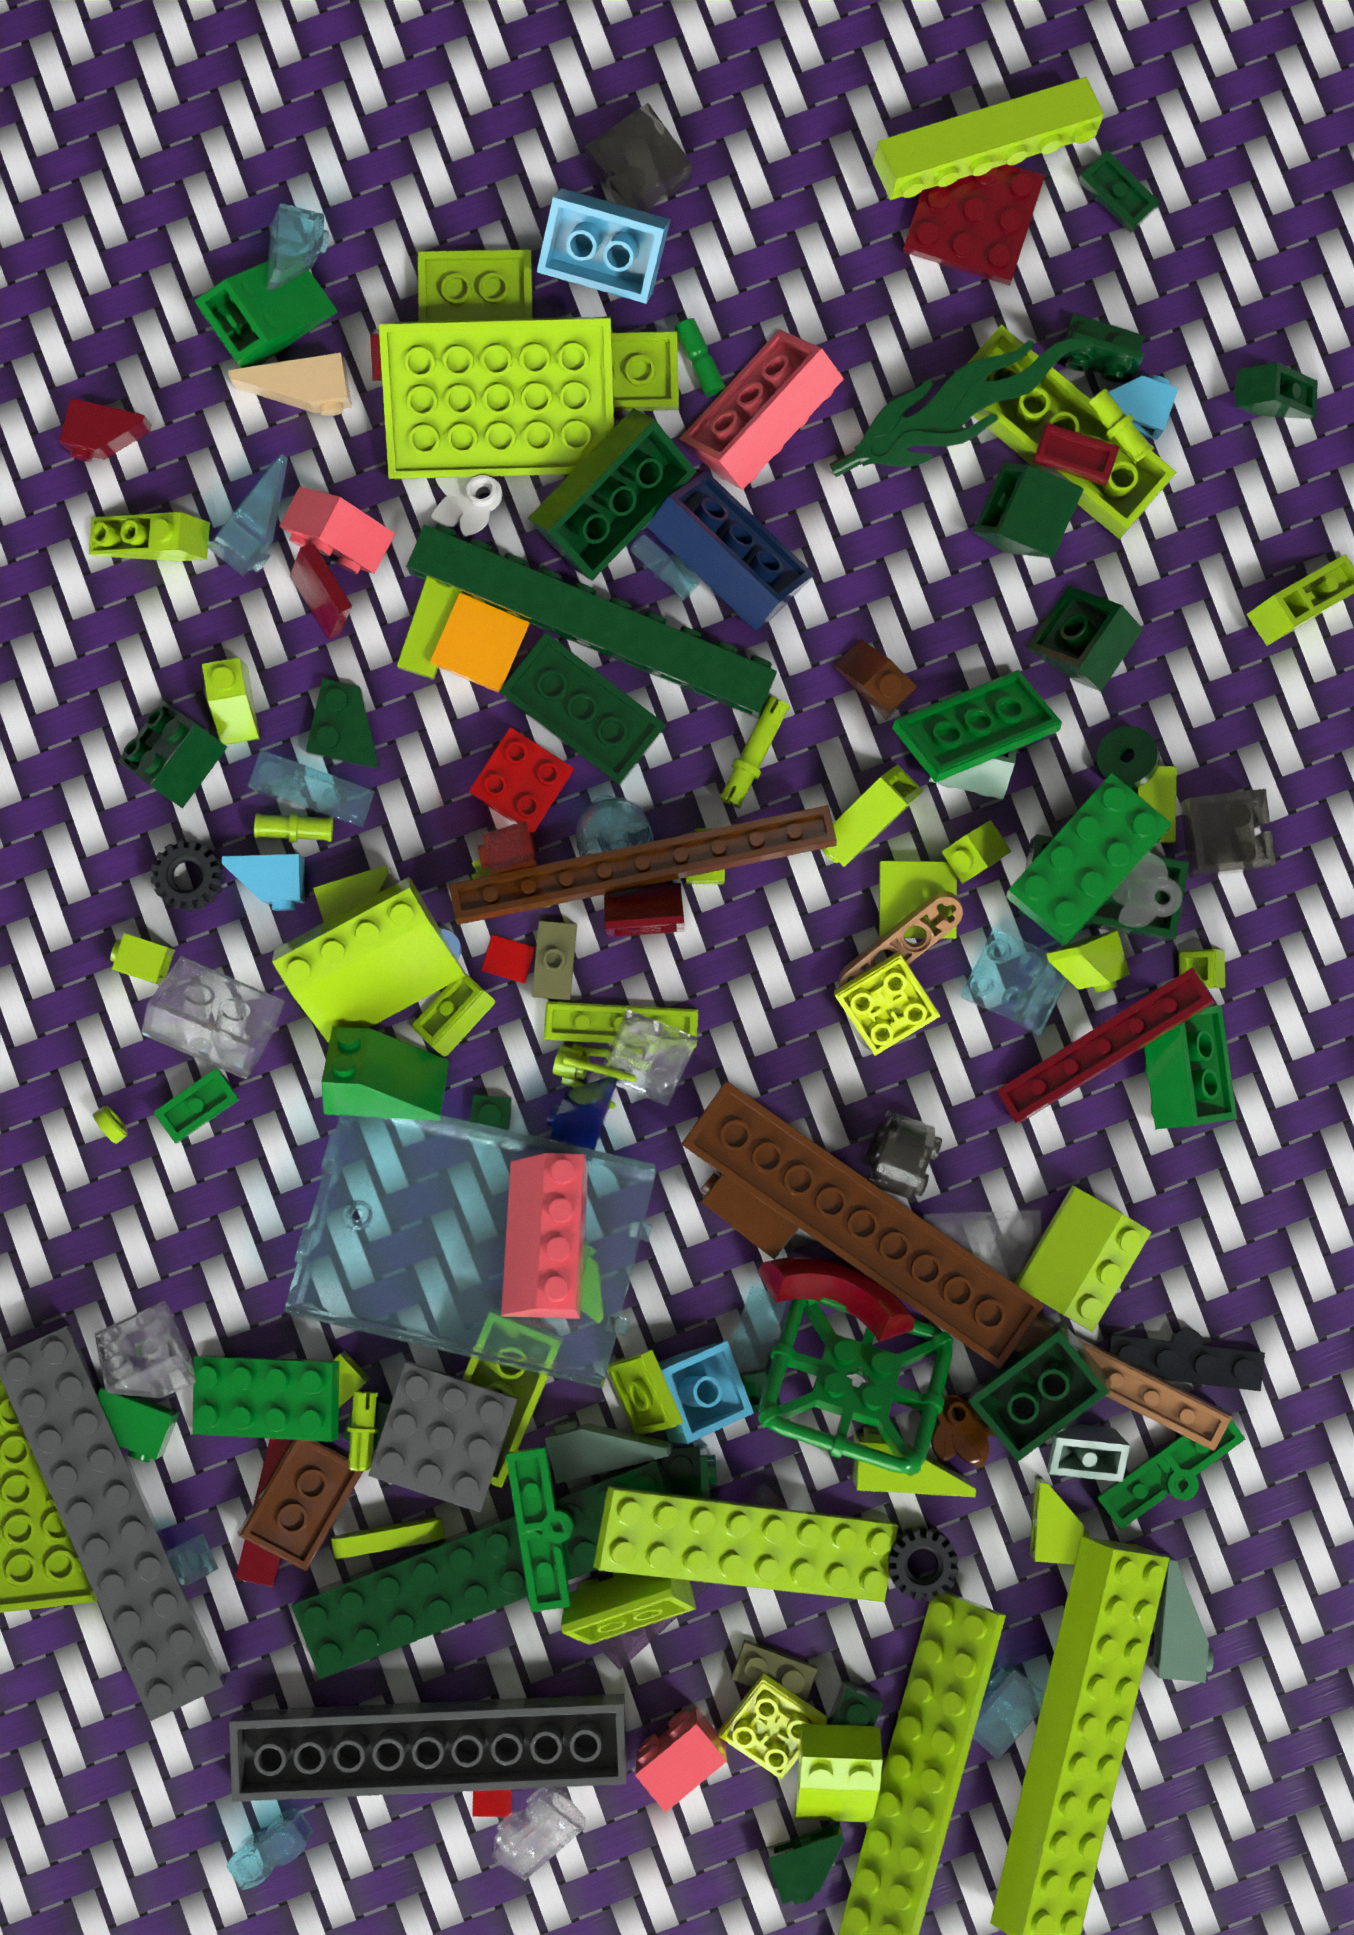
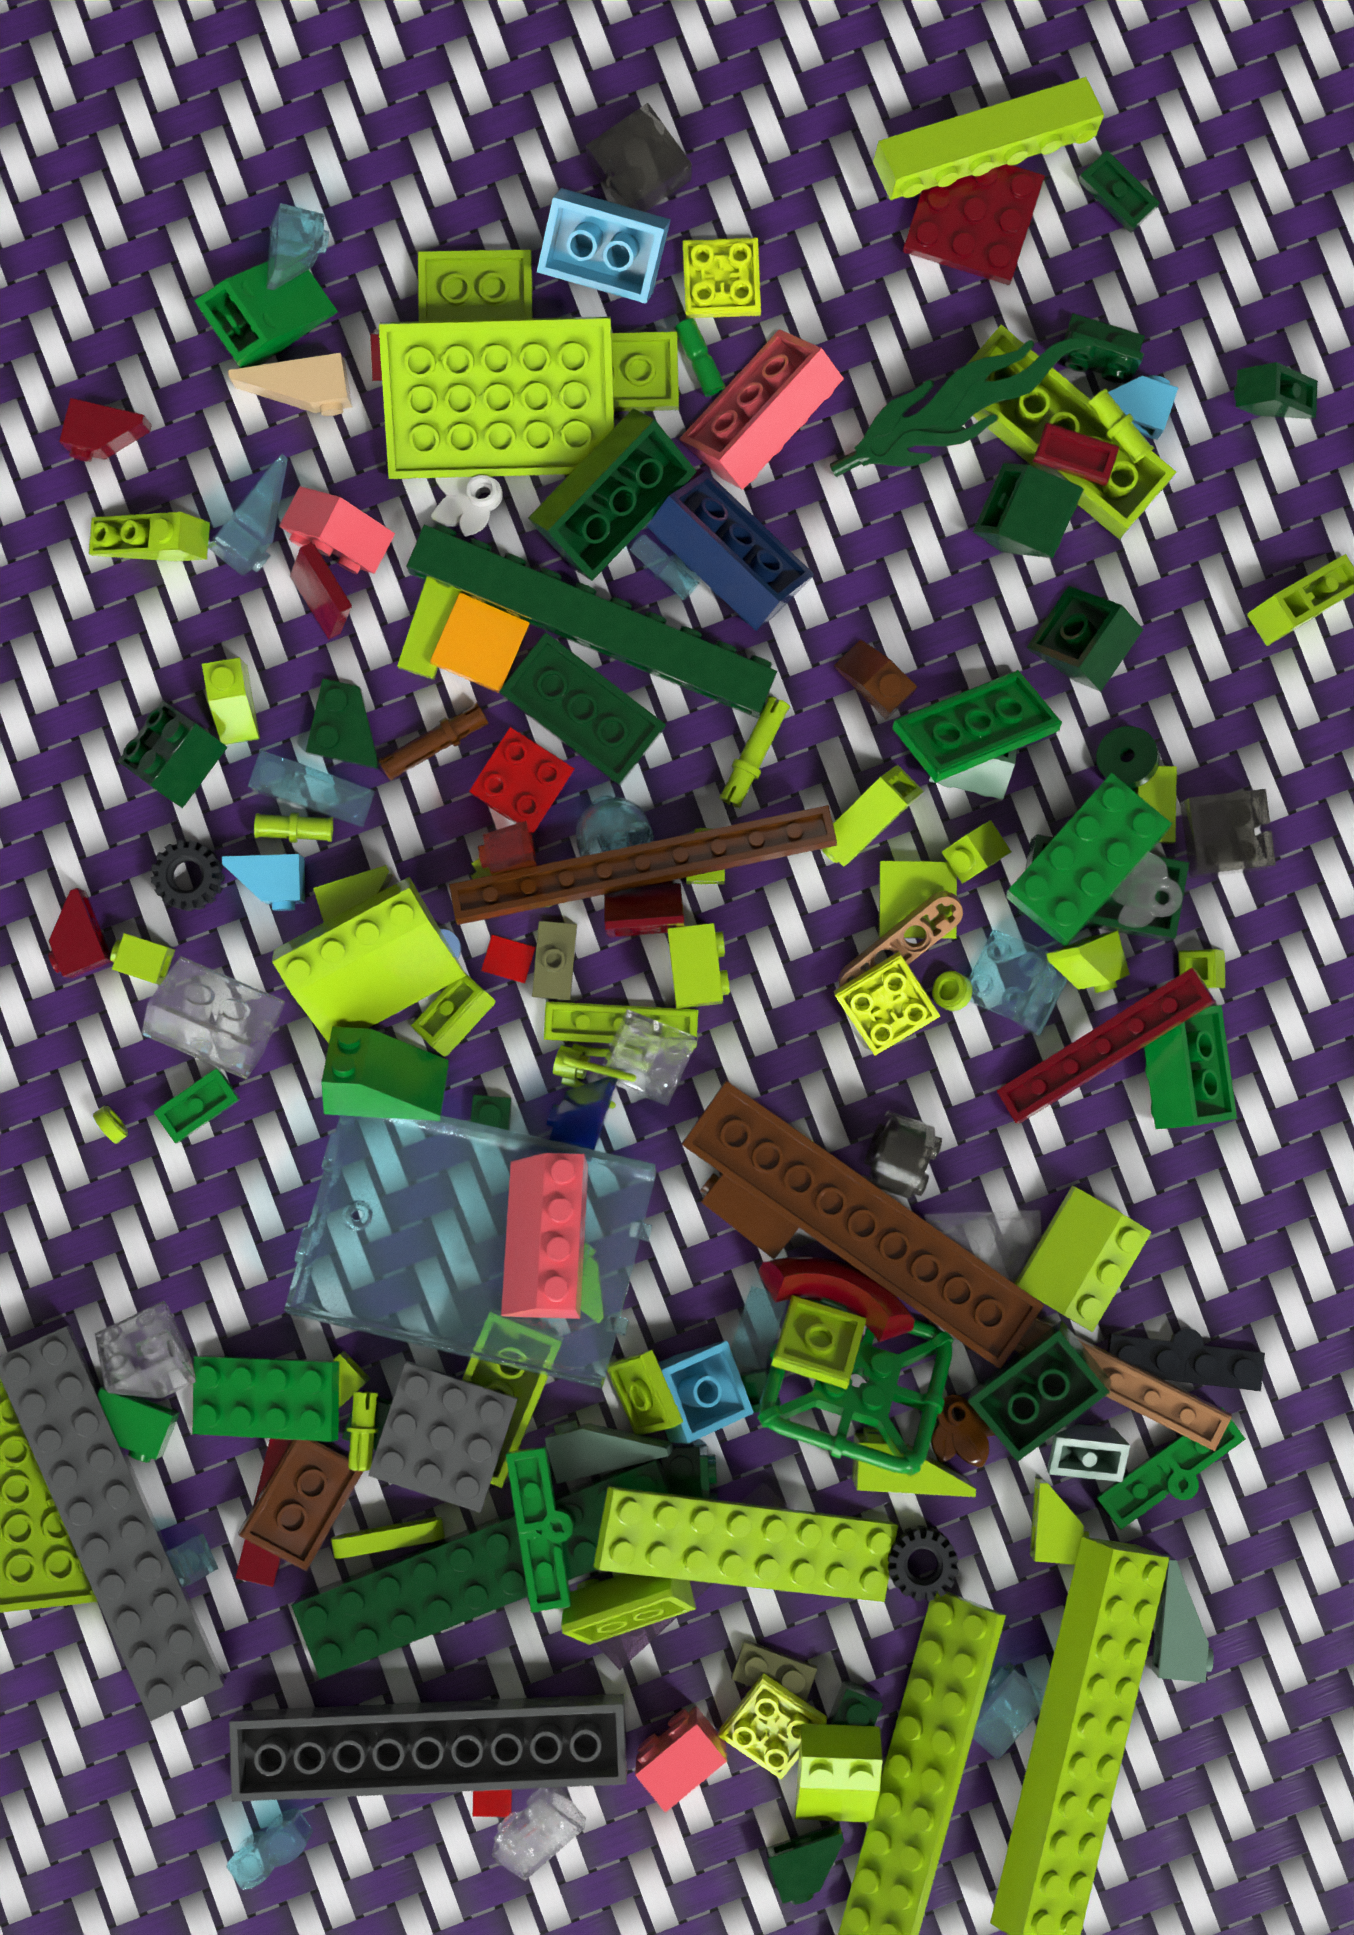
(77, 938): none -> dark red slope
(428, 744): none -> reddish brown pin
(696, 965): none -> lime brick
(721, 278): none -> neon yellow tile
(819, 1342): none -> lime tile
(952, 991): none -> lime tile

